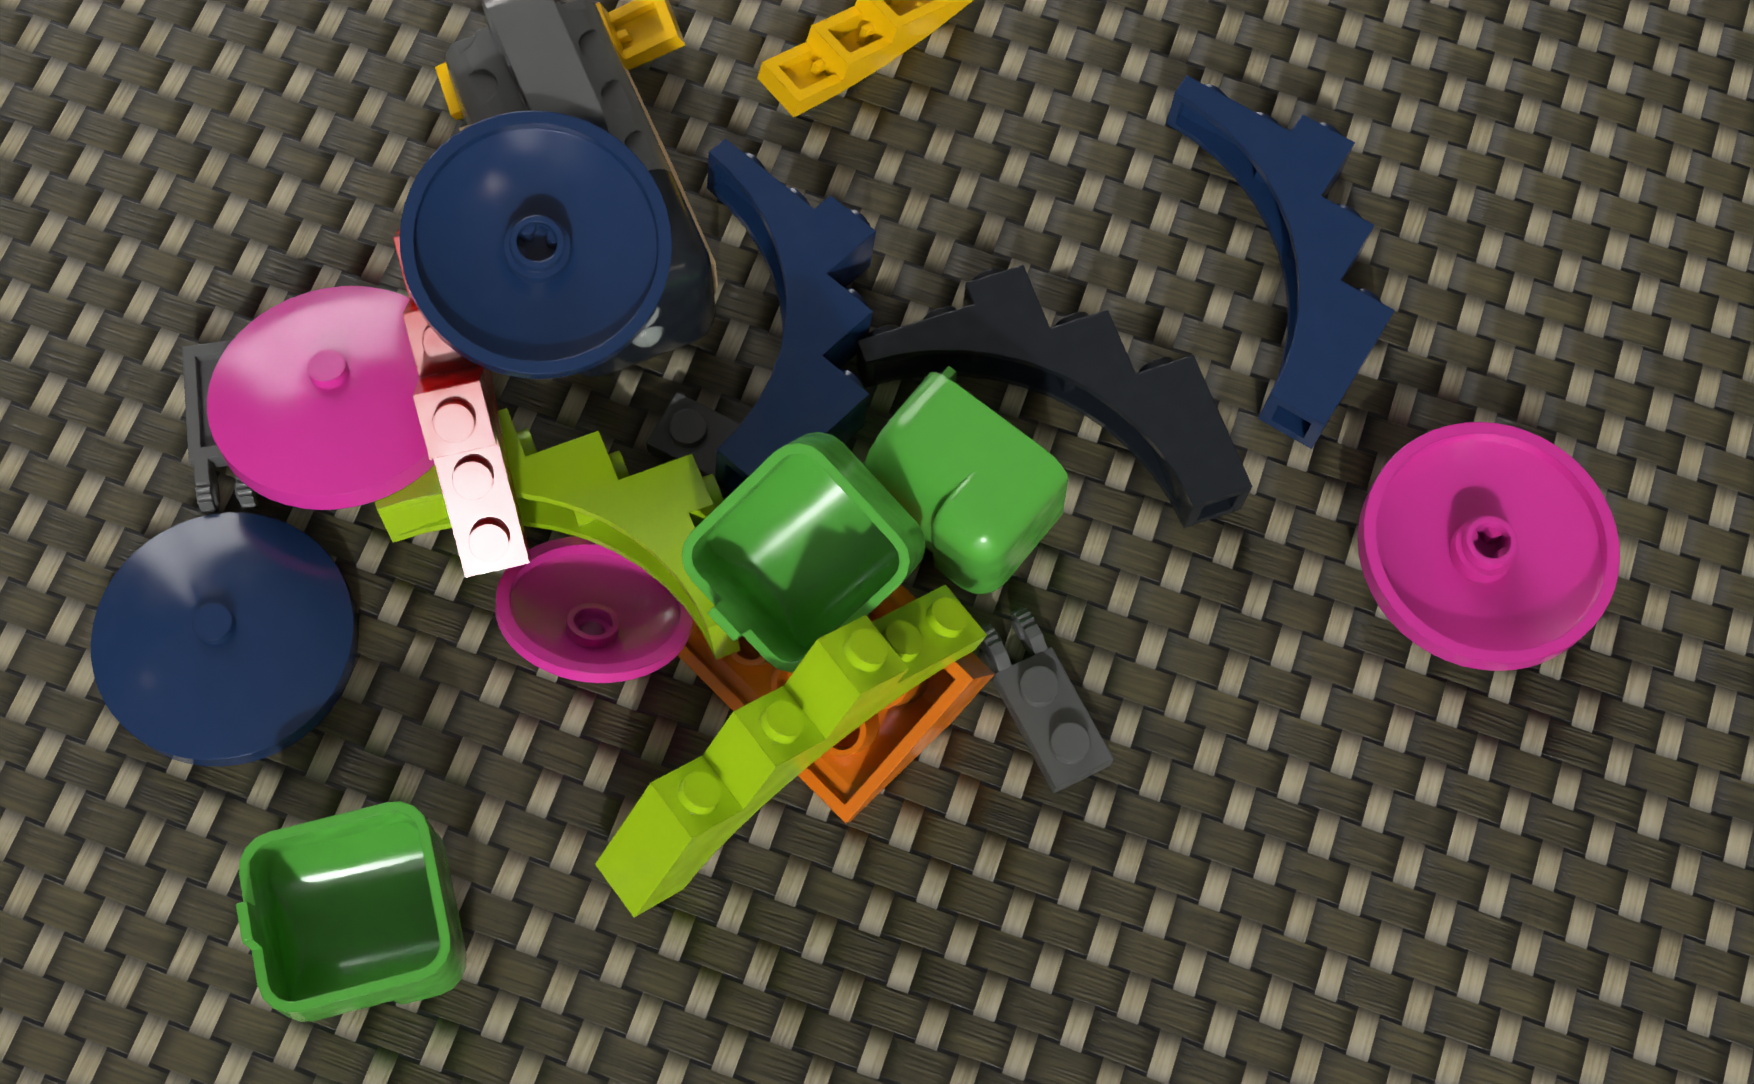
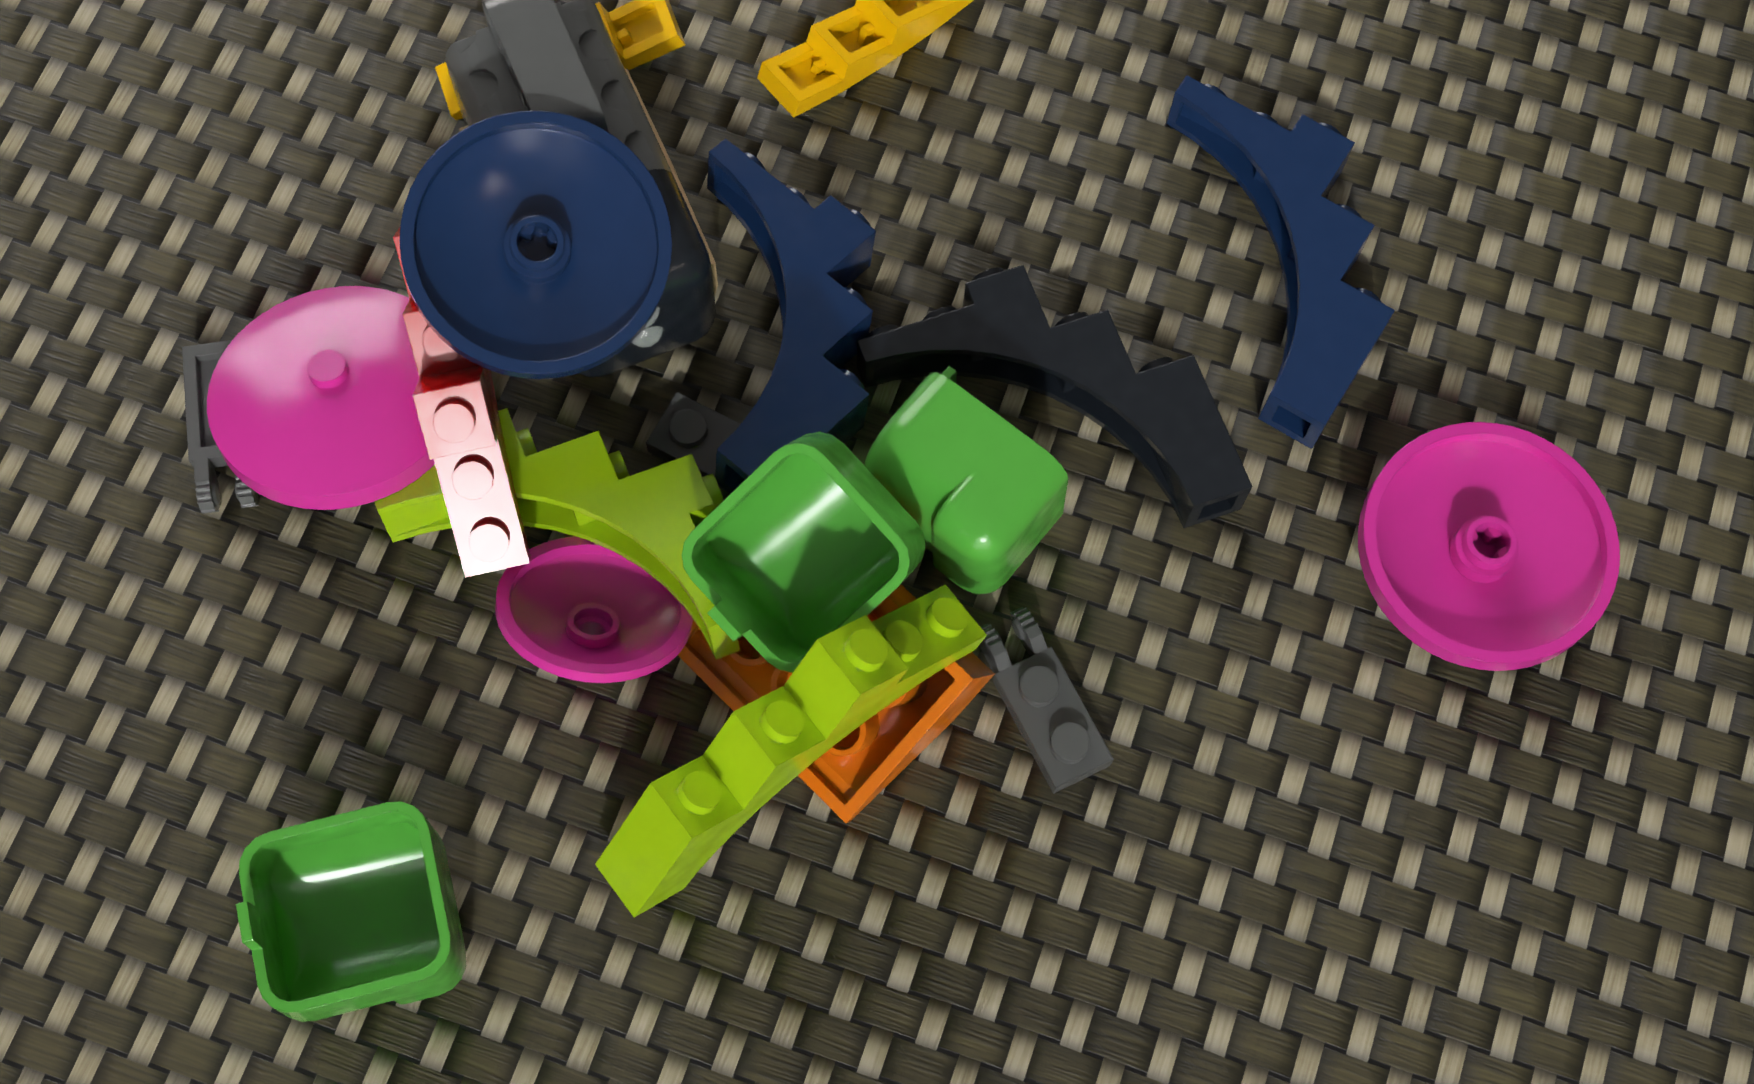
(224, 639): dark blue dish -> none

